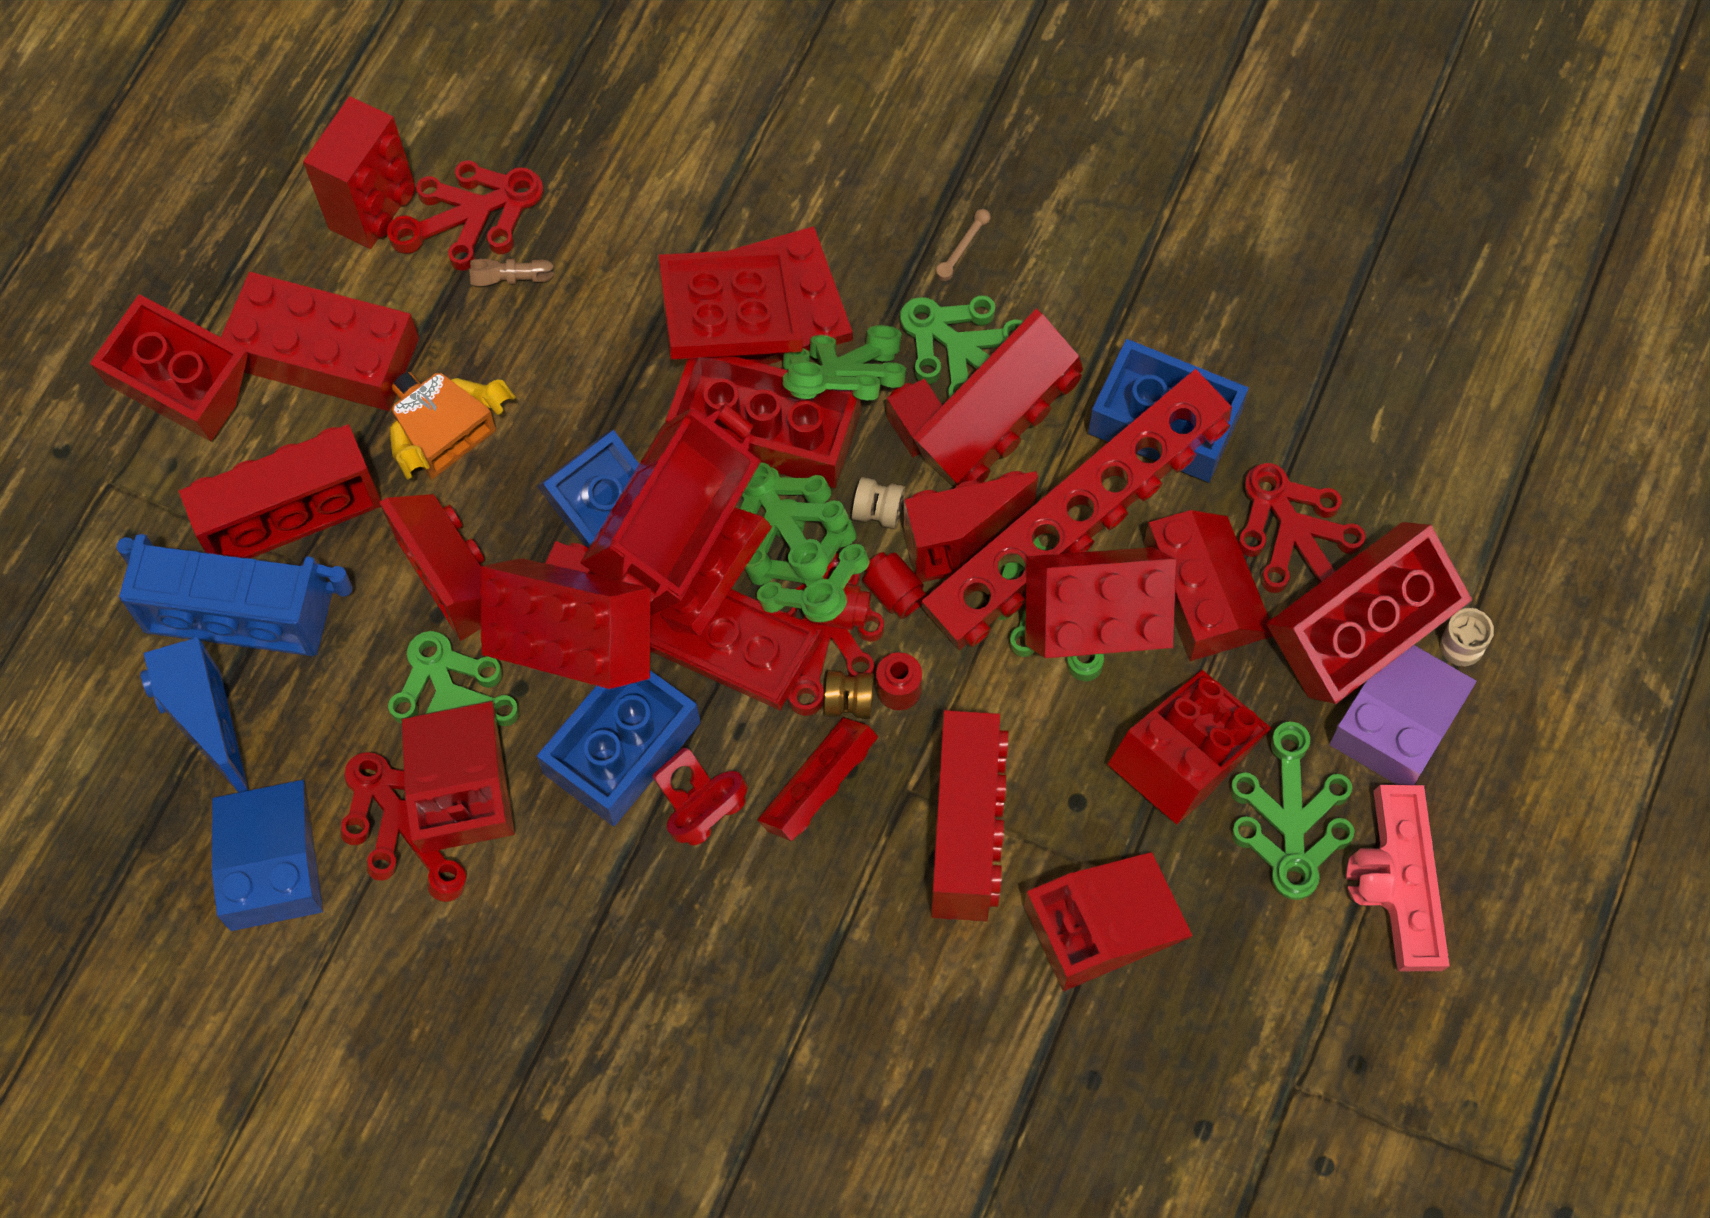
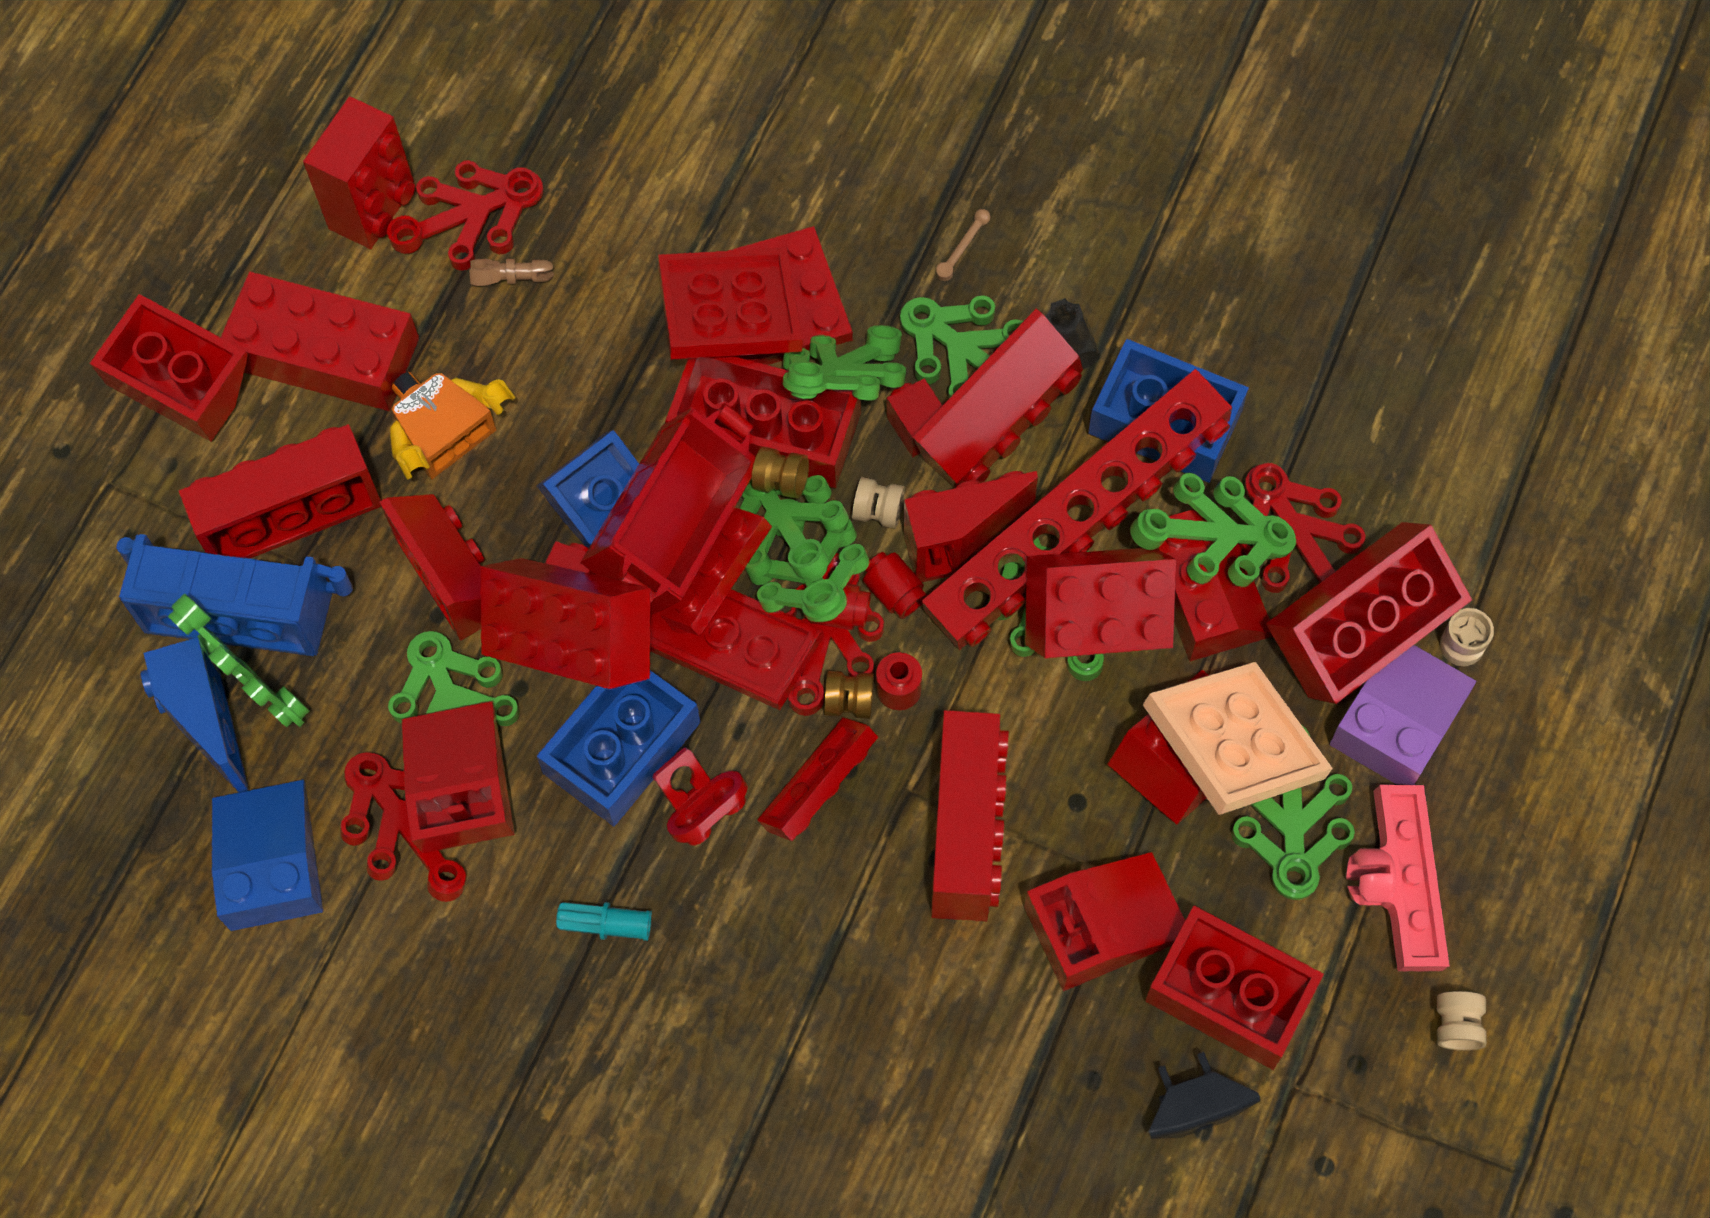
(284, 705): none -> bright green plant
(604, 920): none -> teal axle
(780, 472): none -> pearl gold wheel
(1075, 329): none -> clear smoke piece
(1199, 1103): none -> black piece
(1234, 987): none -> red slope
(1237, 737): none -> light nougat plate
(1268, 534): none -> bright green plant
(1461, 1020): none -> tan wheel

